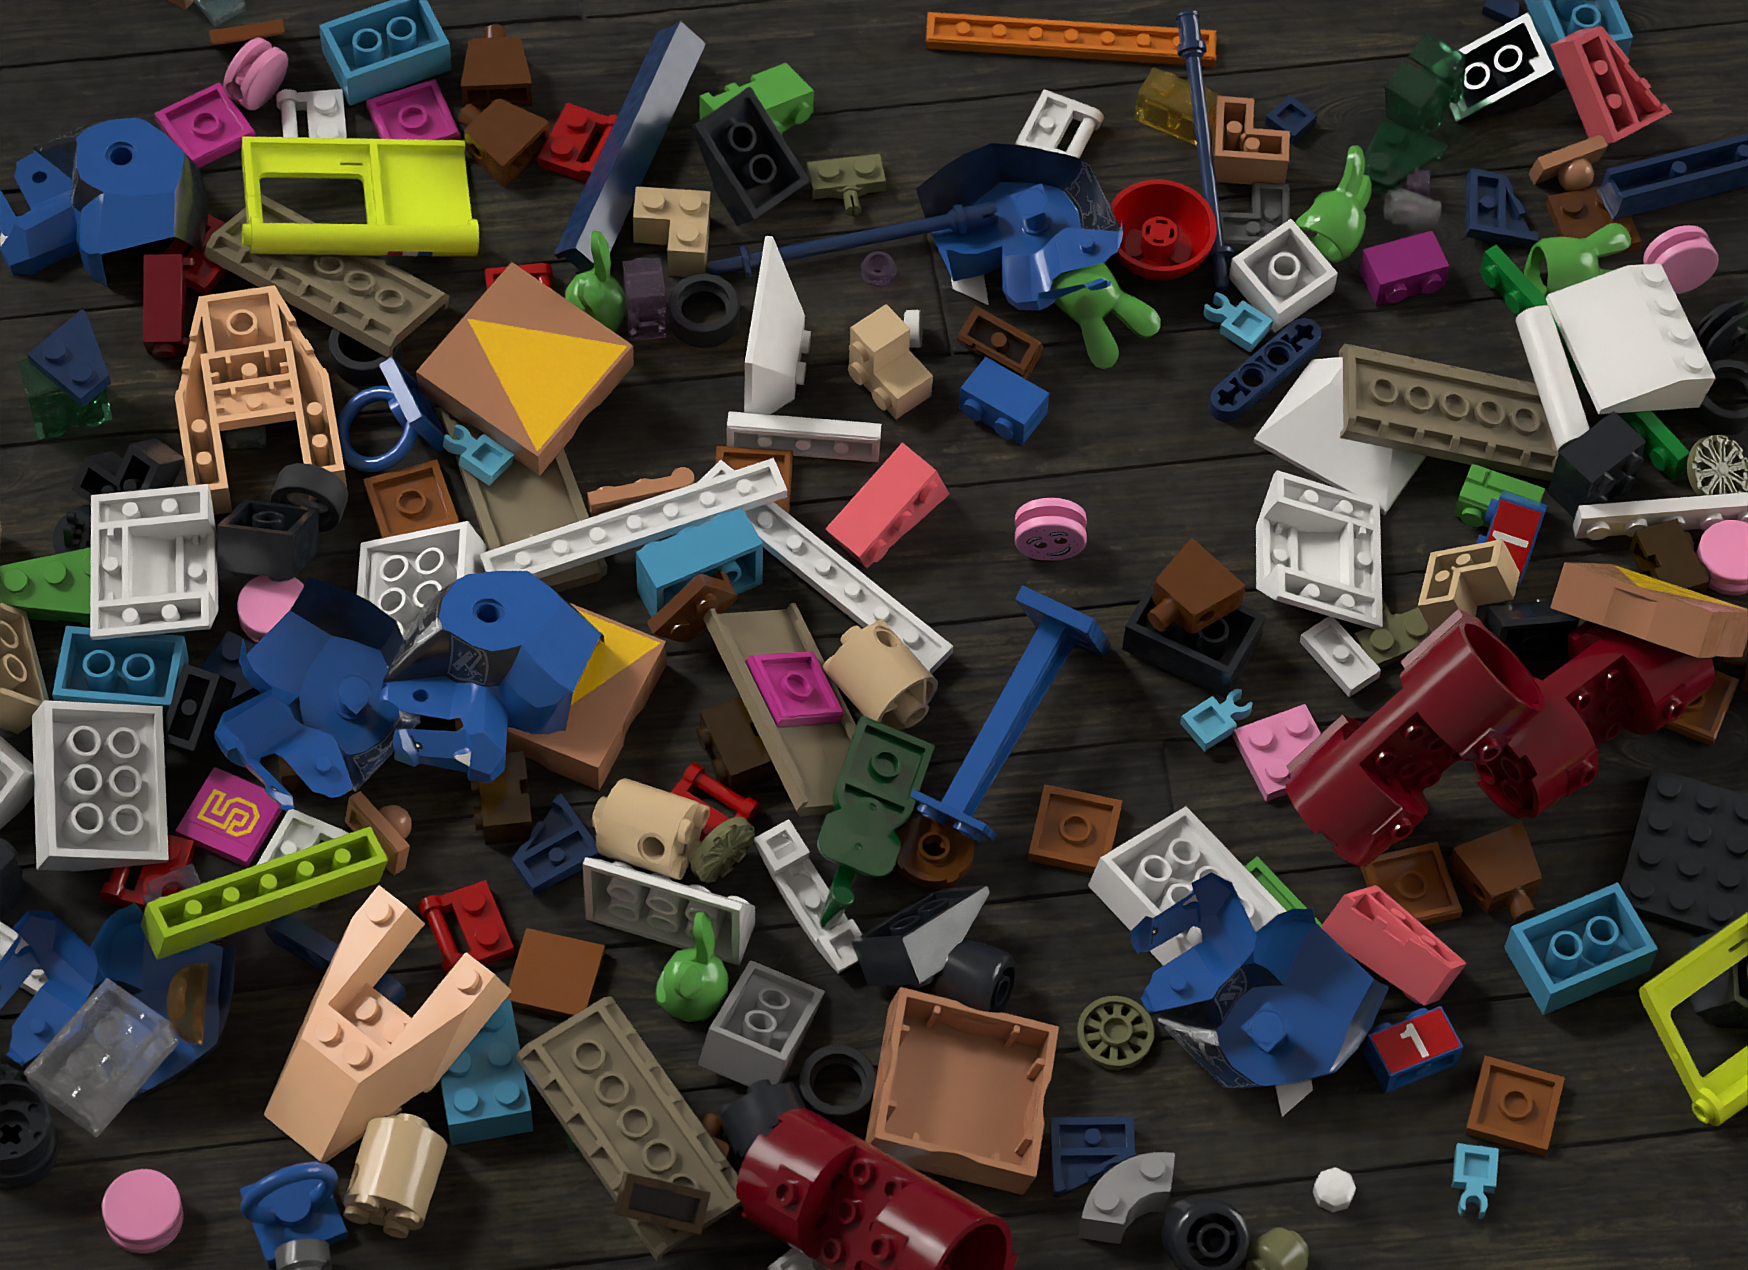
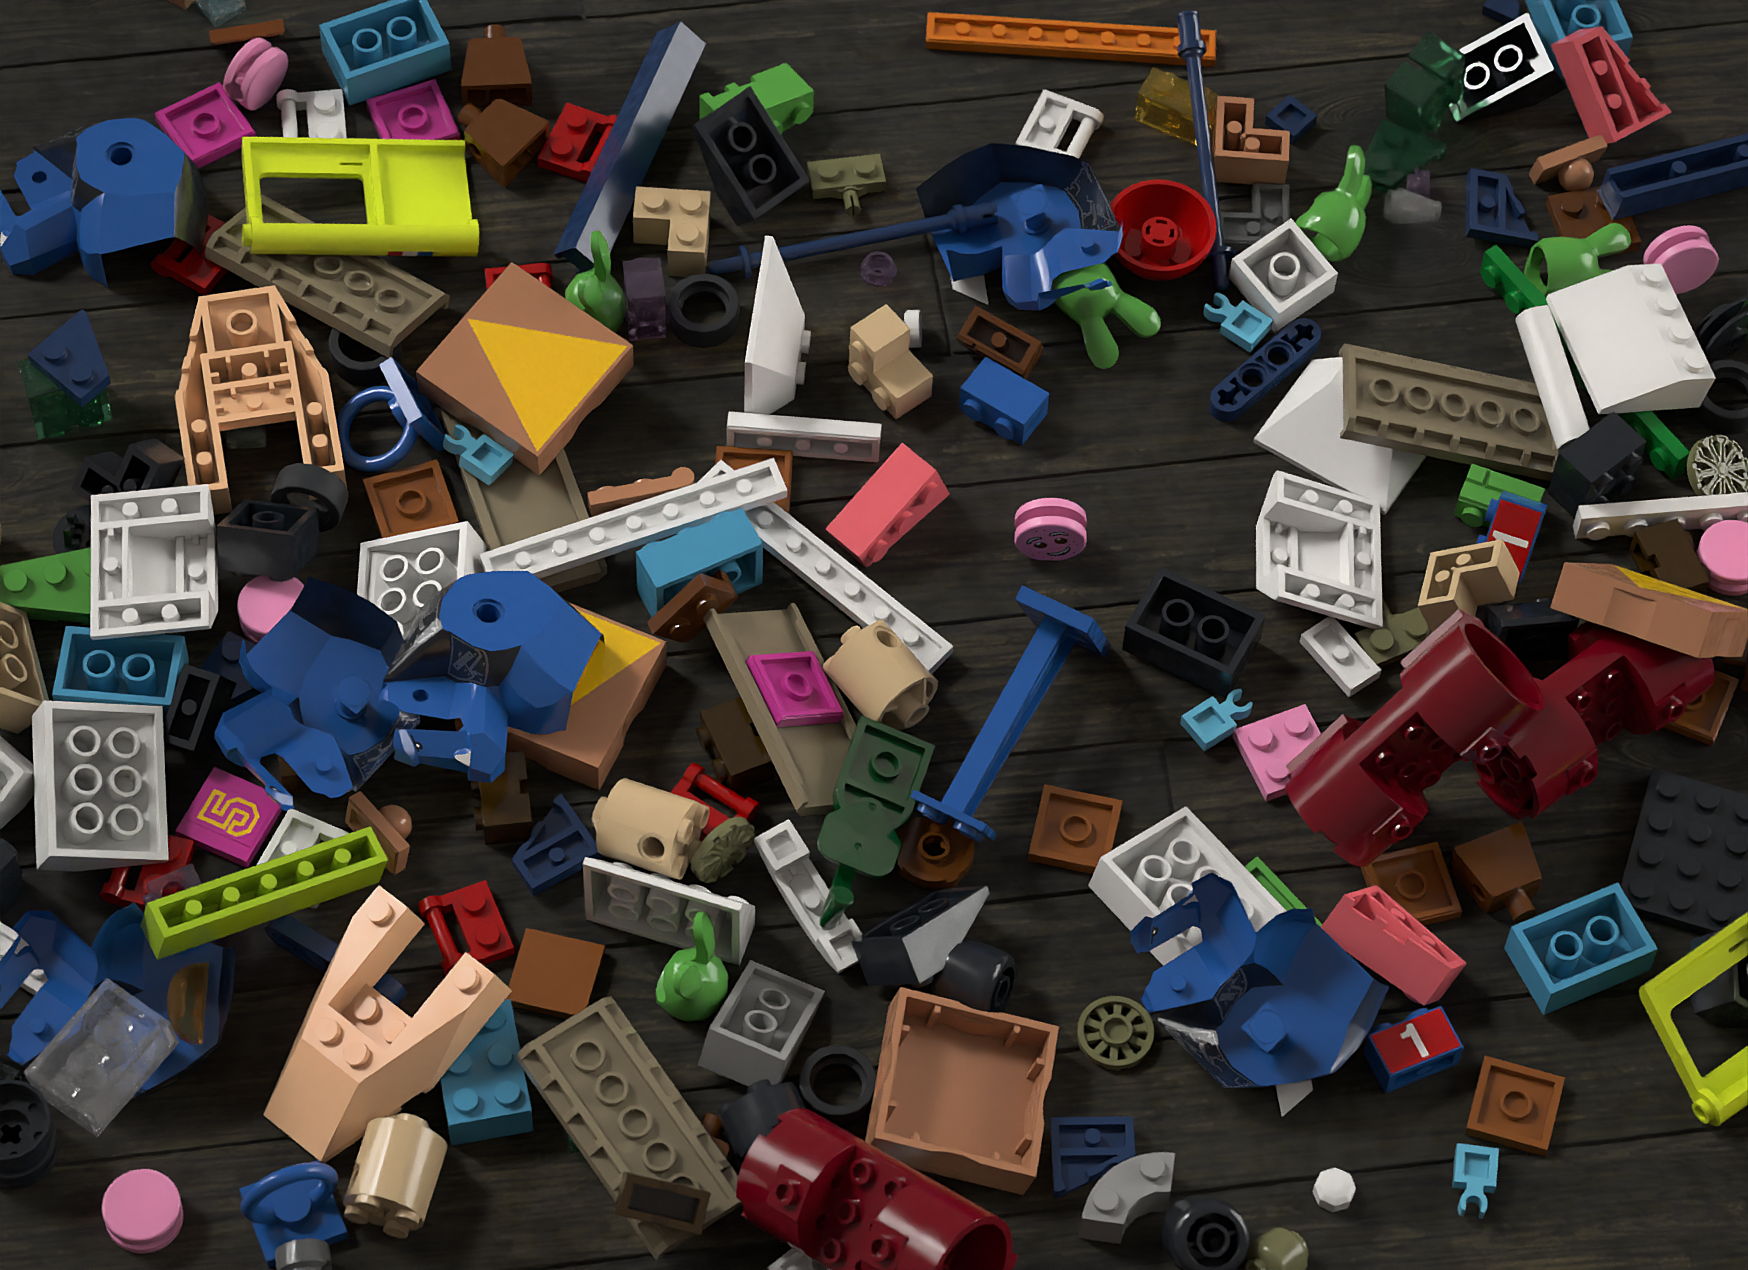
(165, 304): dark red brick -> none
(1194, 591): reddish brown torso -> none
(1404, 268): magenta brick -> none

